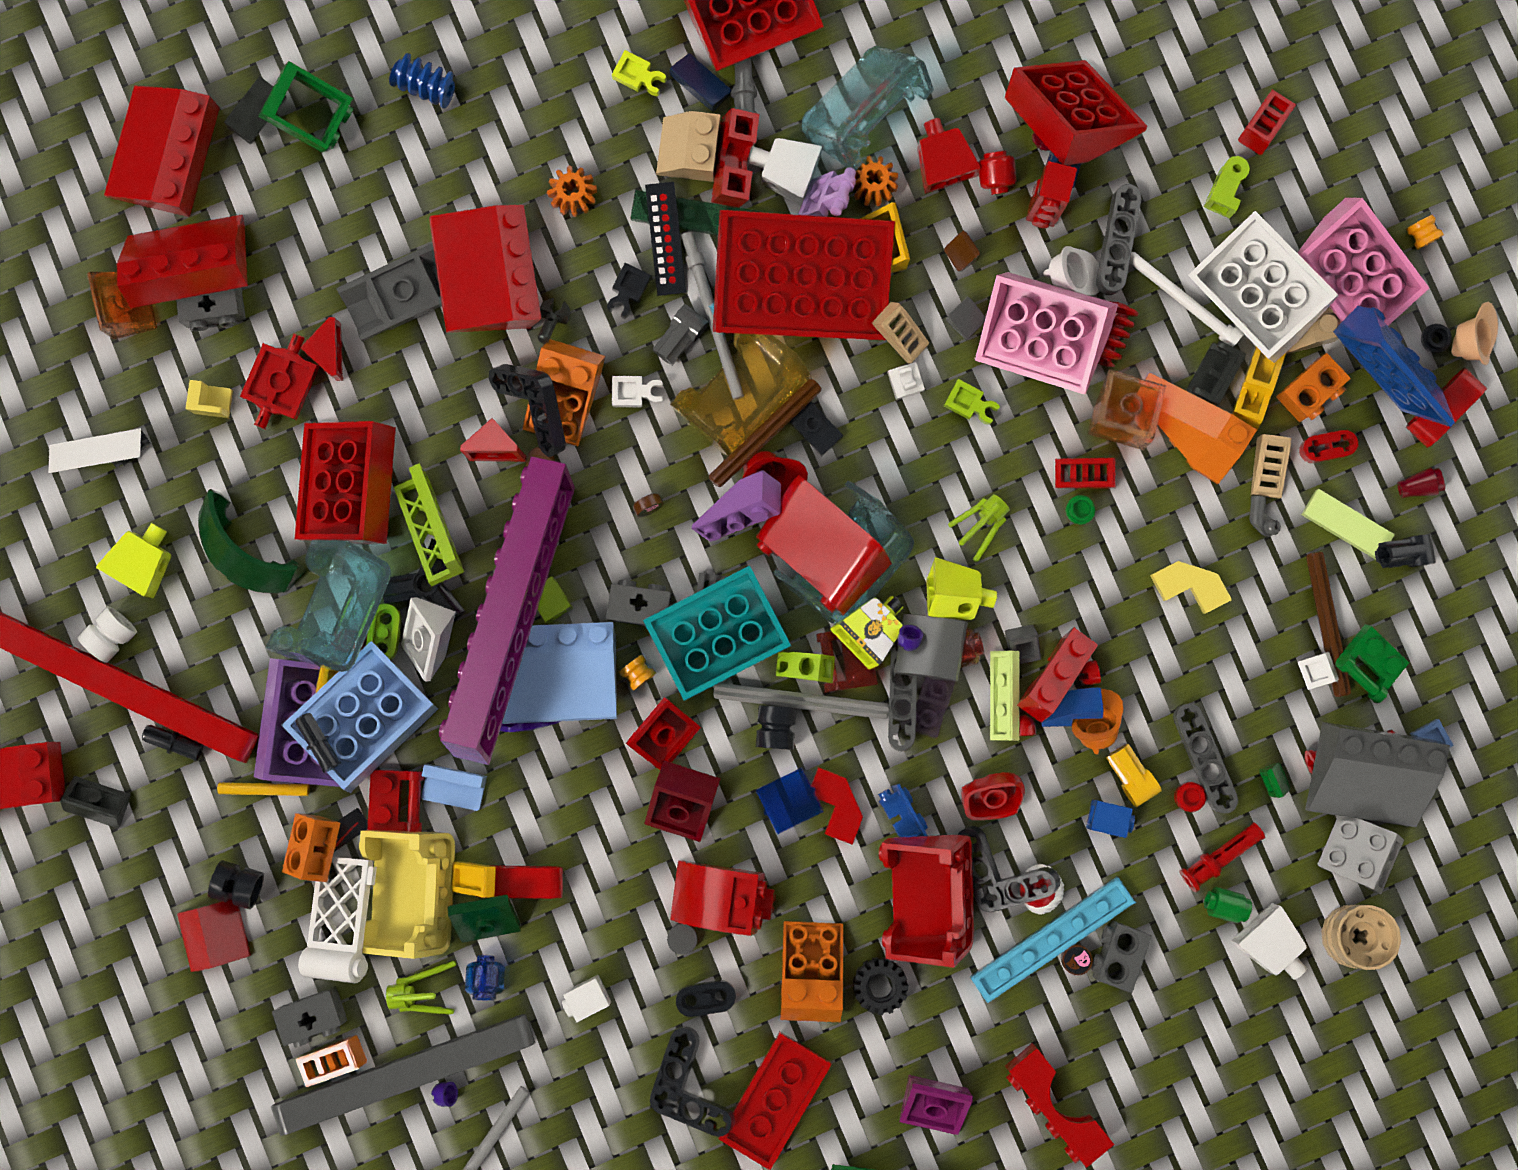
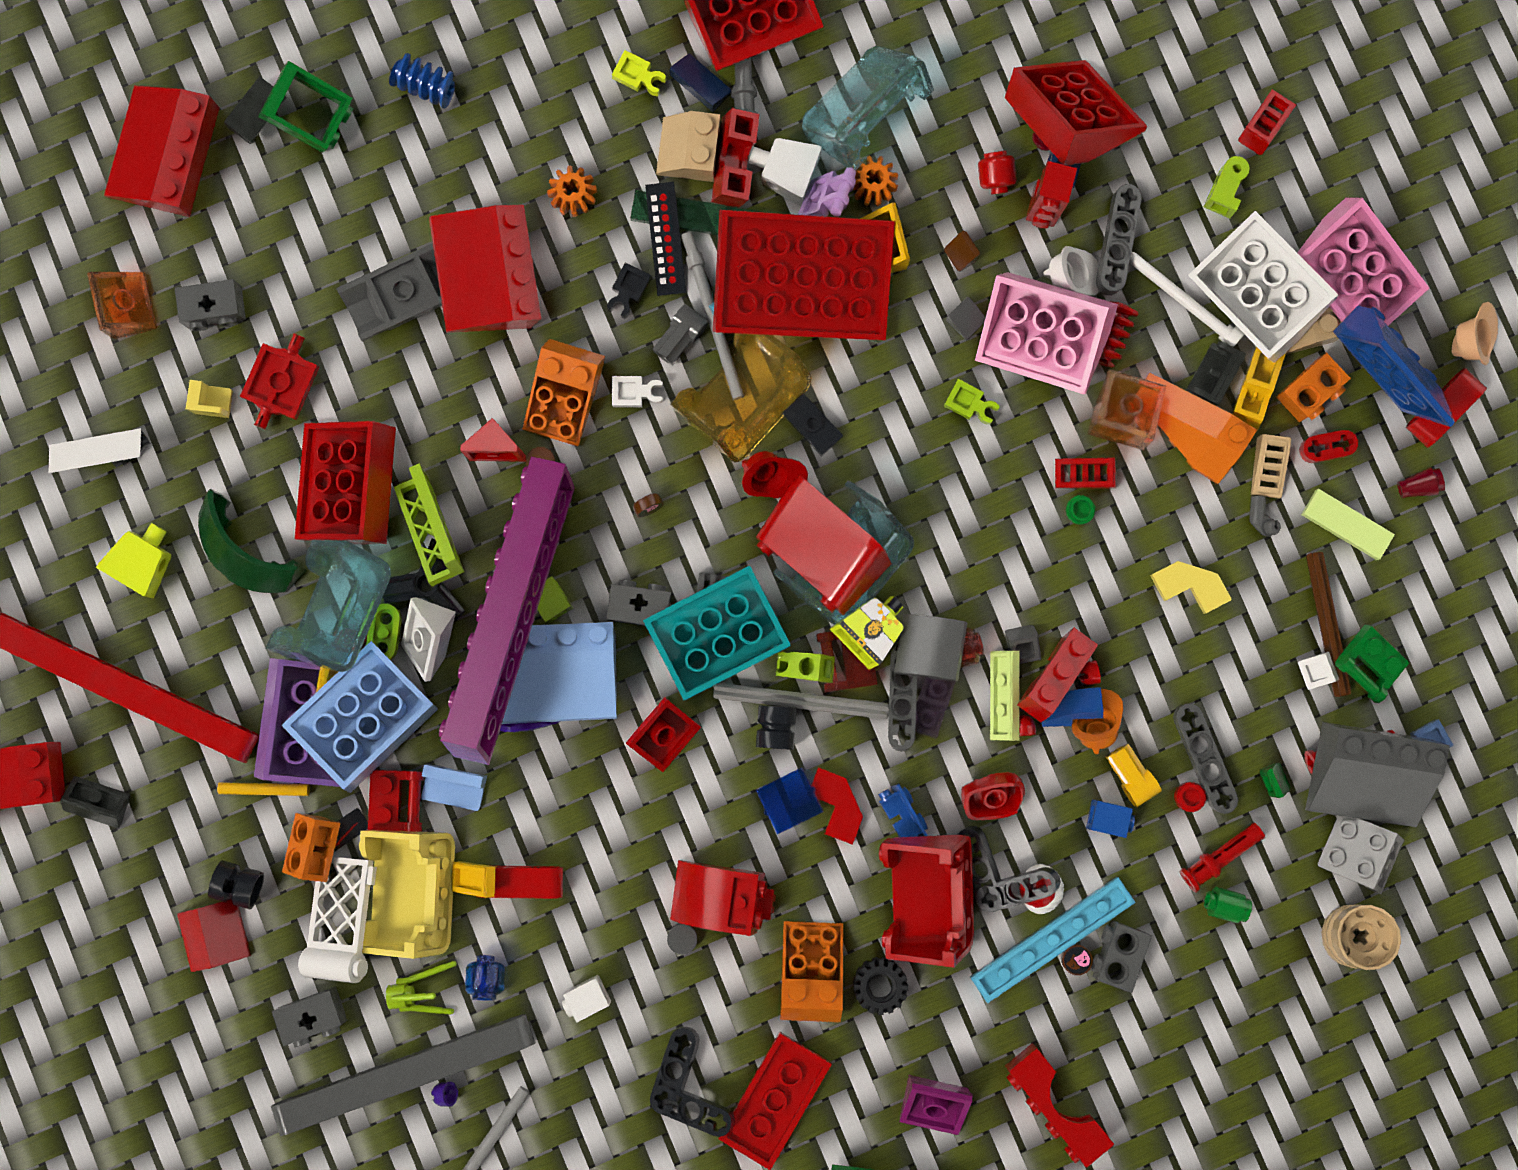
(104, 637): white wheel -> none
(172, 742): black axle -> none
(183, 261): red slope -> none
(317, 742): black axle -> none
(326, 348): red slope -> none
(350, 1055): orange slope -> none
(484, 918): dark green plate -> none
(540, 393): black beam -> none
(552, 319): pearl dark grey bar -> none
(637, 672): light orange wheel -> none
(682, 801): dark red slope -> none
(706, 999): black plate -> none
(743, 505): medium lavender slope -> none
(765, 433): reddish brown axle -> none
(886, 317): tan slope -> none
(905, 637): dark purple hinge -> none
(906, 381): white tile -> none
(945, 157): red torso -> none
(956, 591): neon yellow torso -> none
(991, 512): lime plant -> none
(1273, 942): white torso -> none
(1410, 551): black piece -> none
(1424, 232): light orange wheel -> none
(1444, 338): black plate -> none

